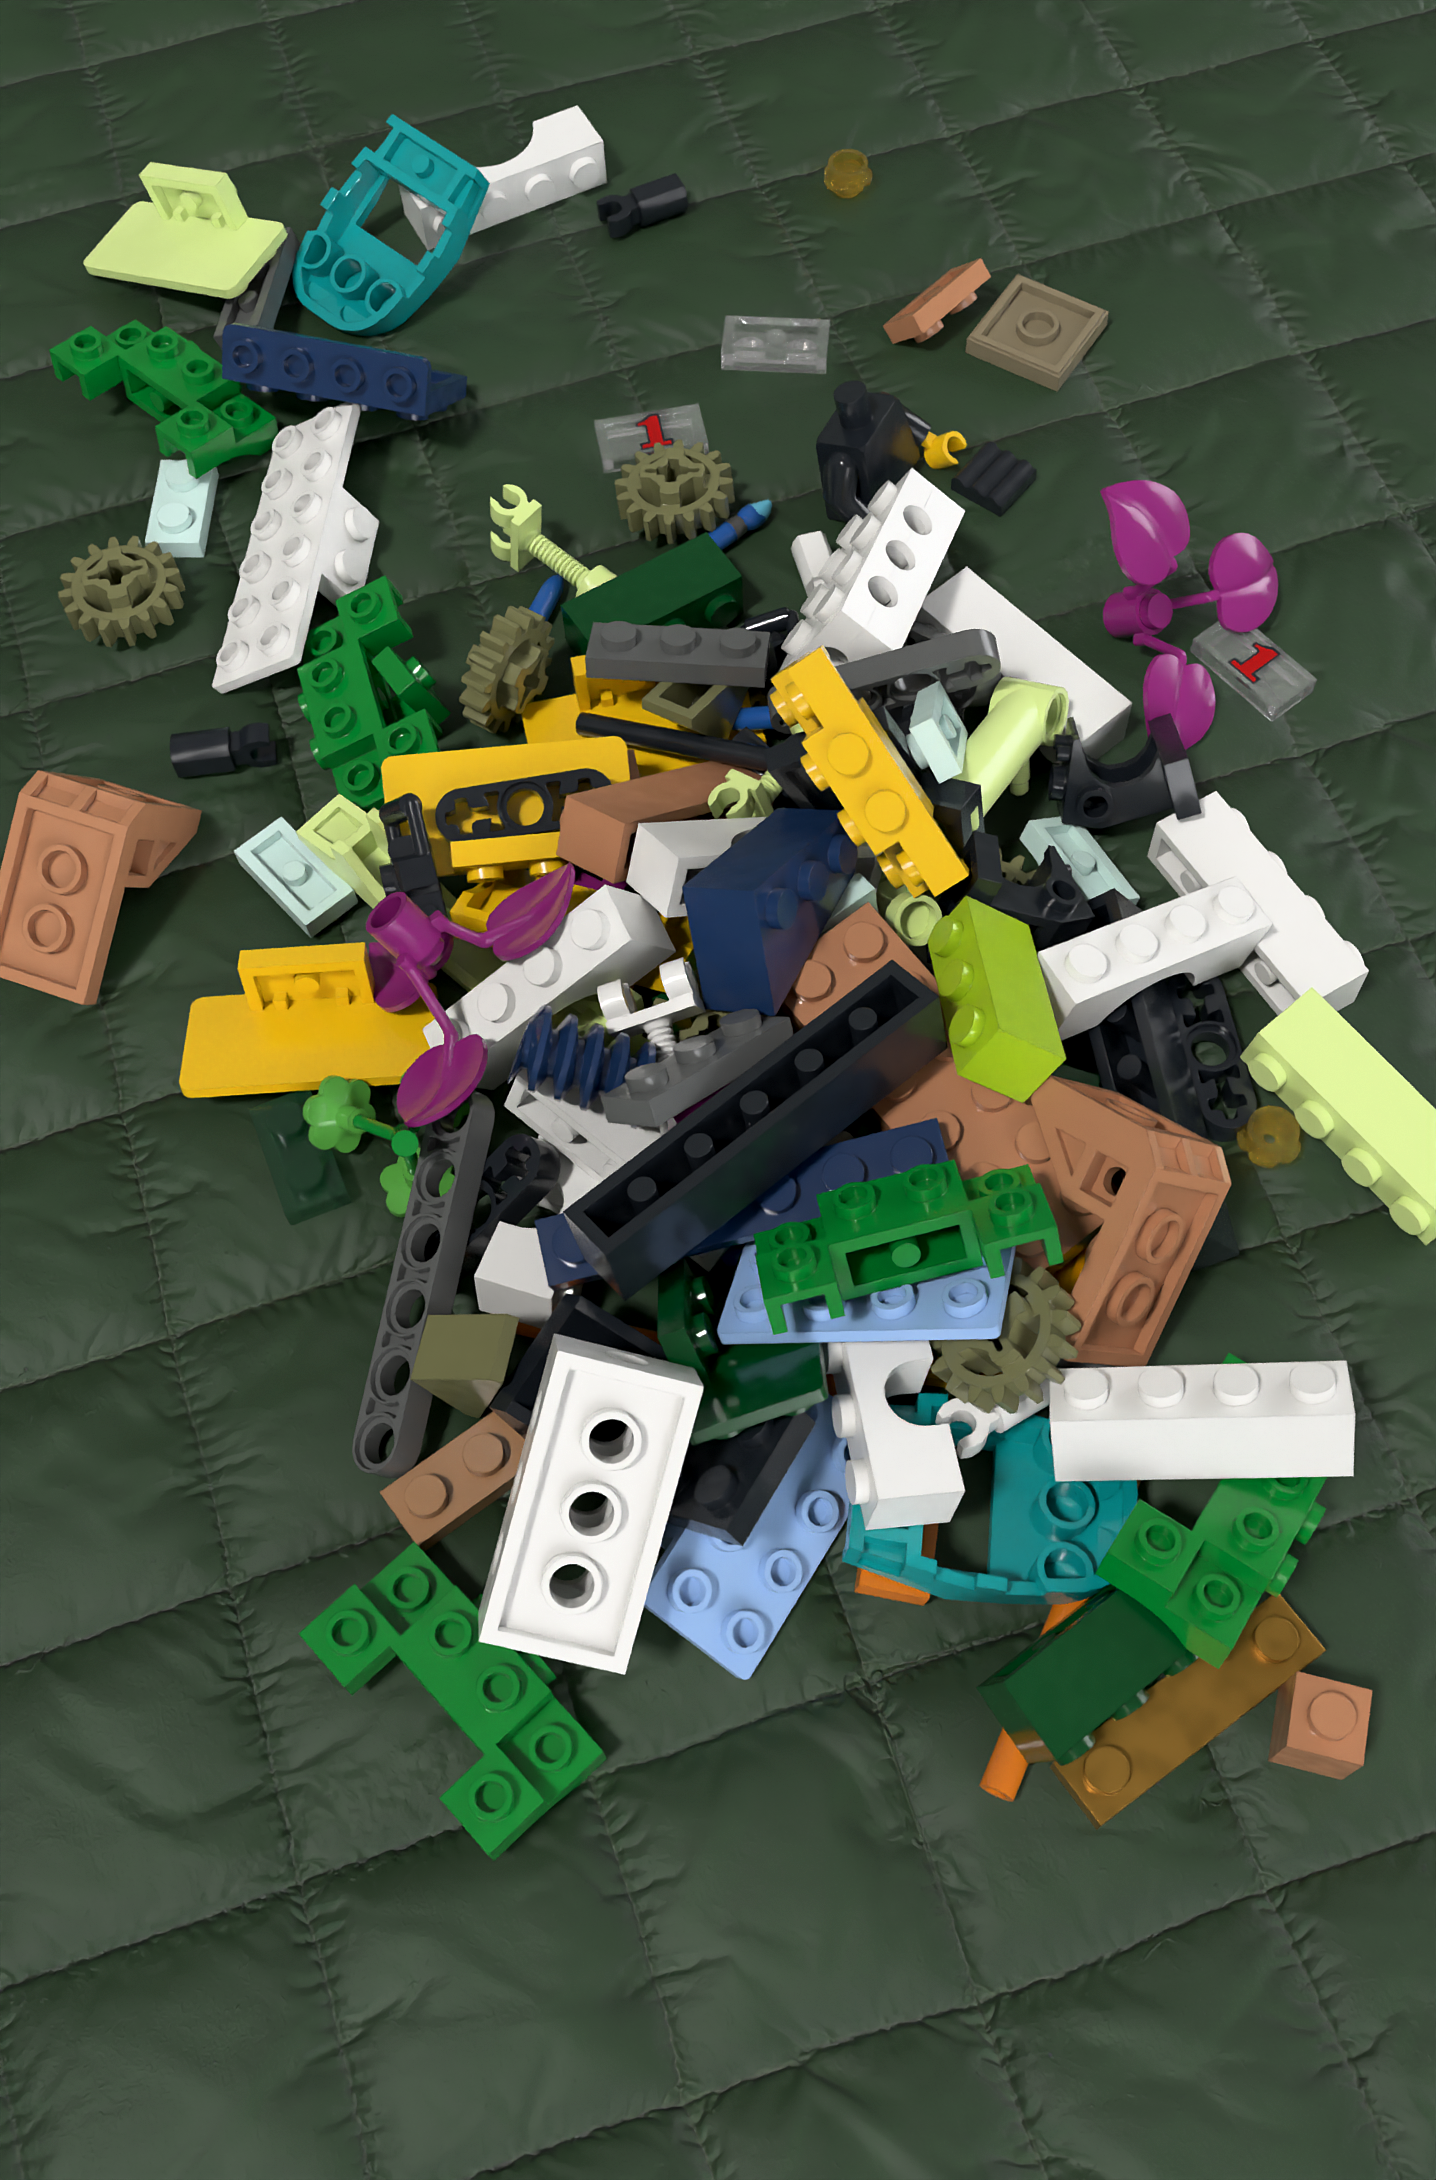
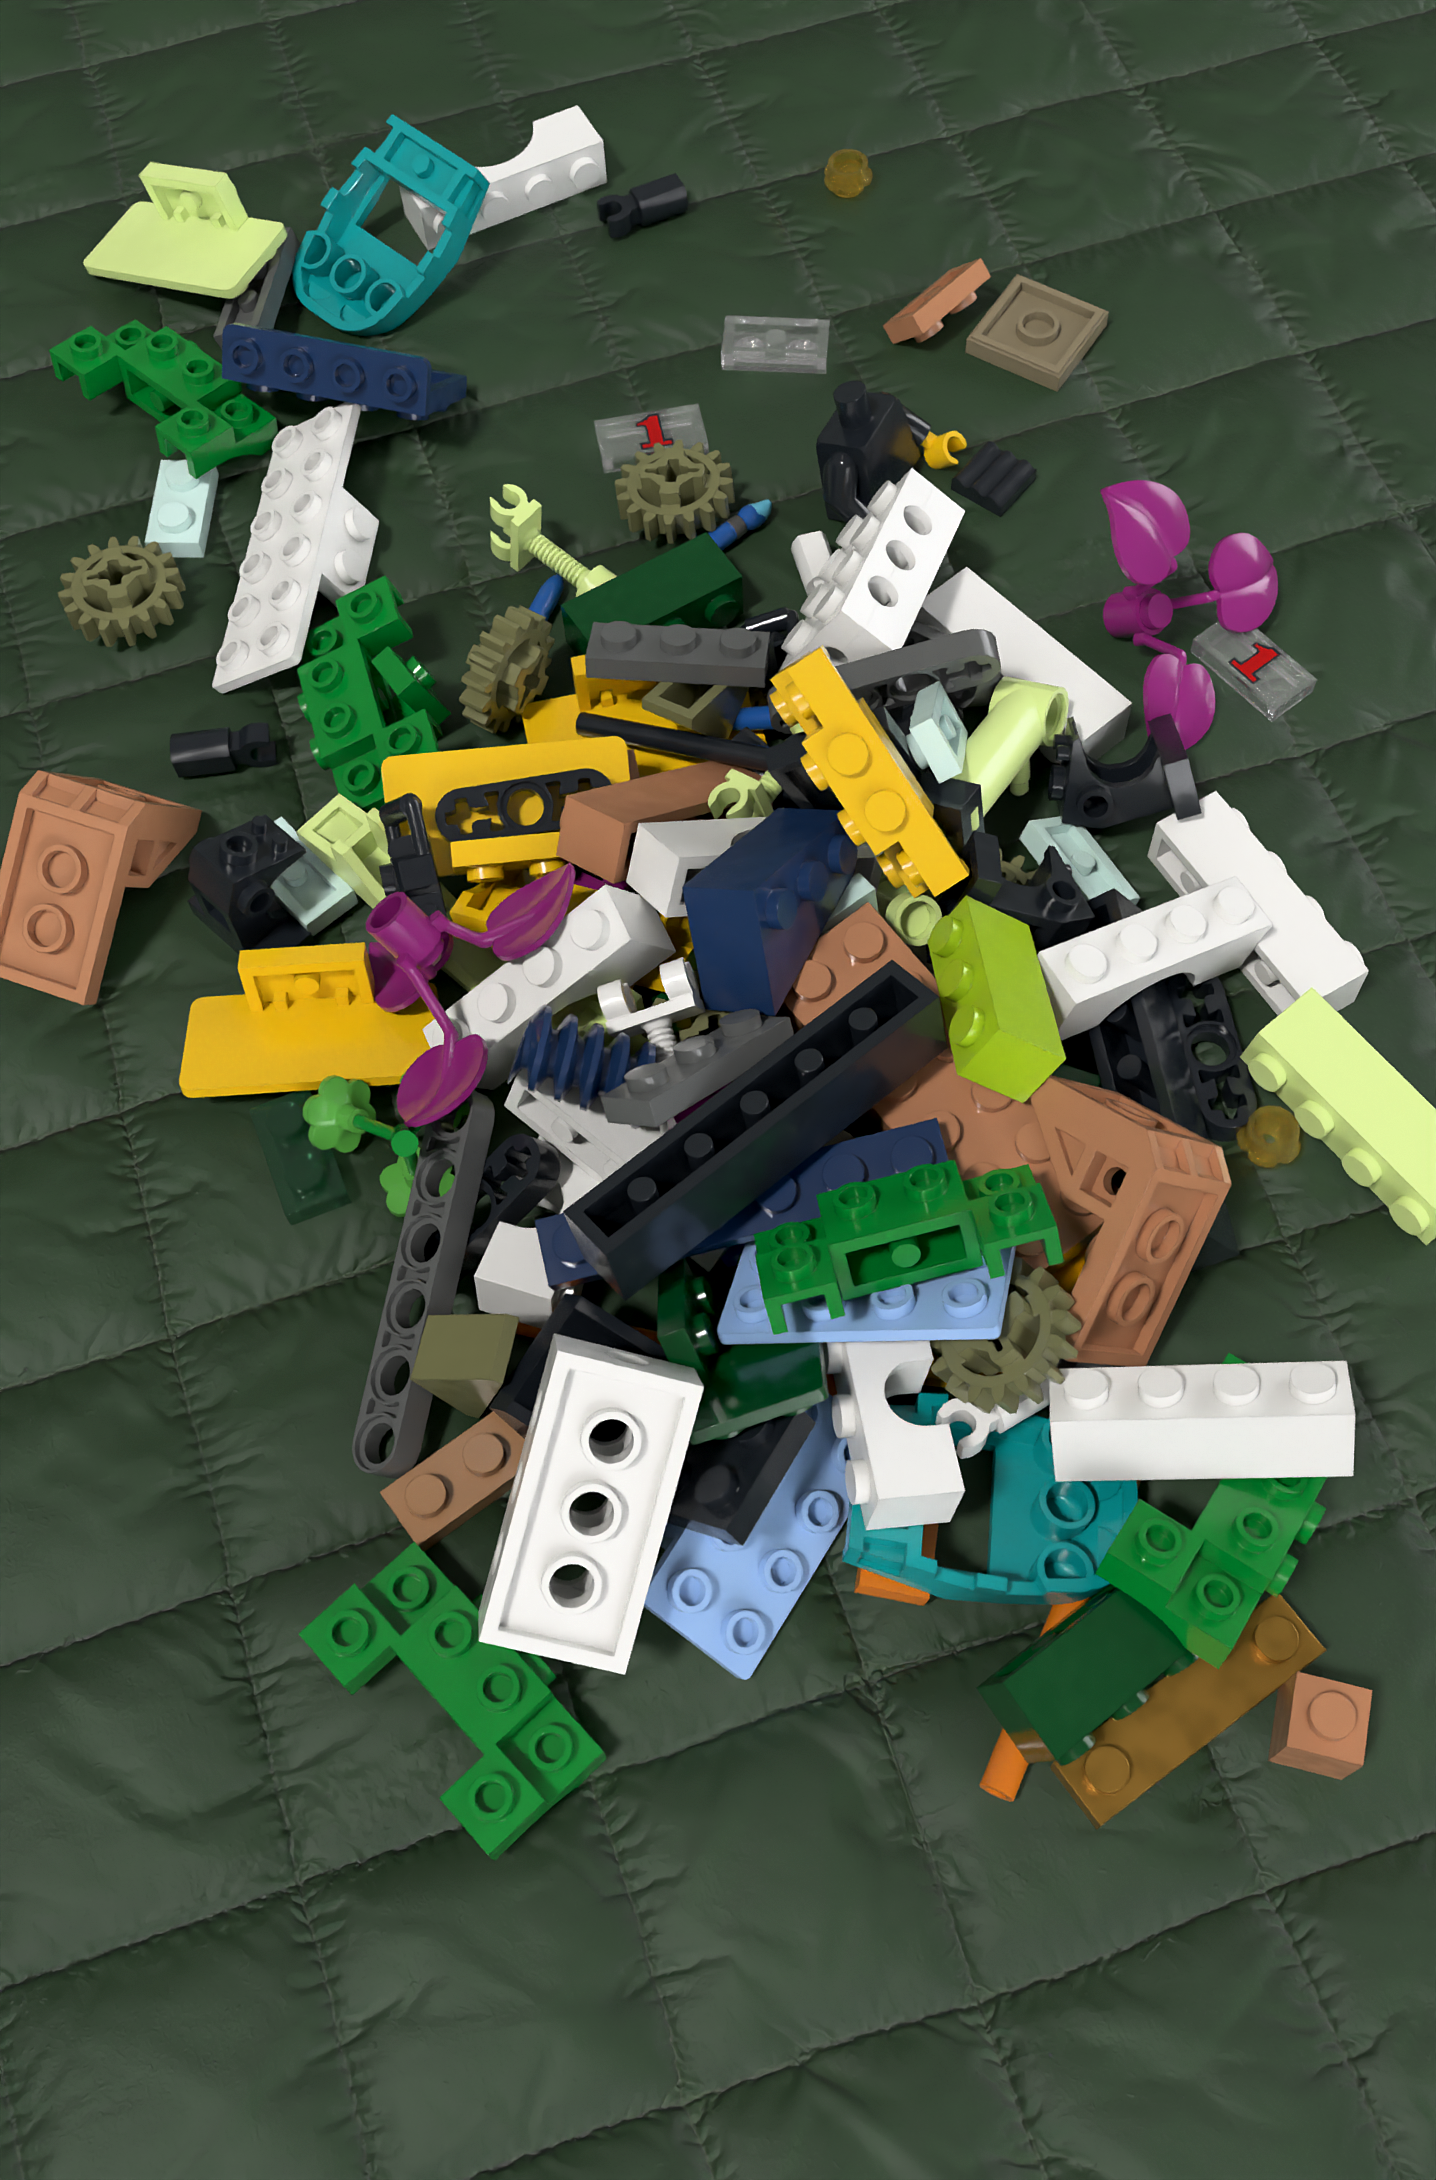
(234, 886): none -> black tile

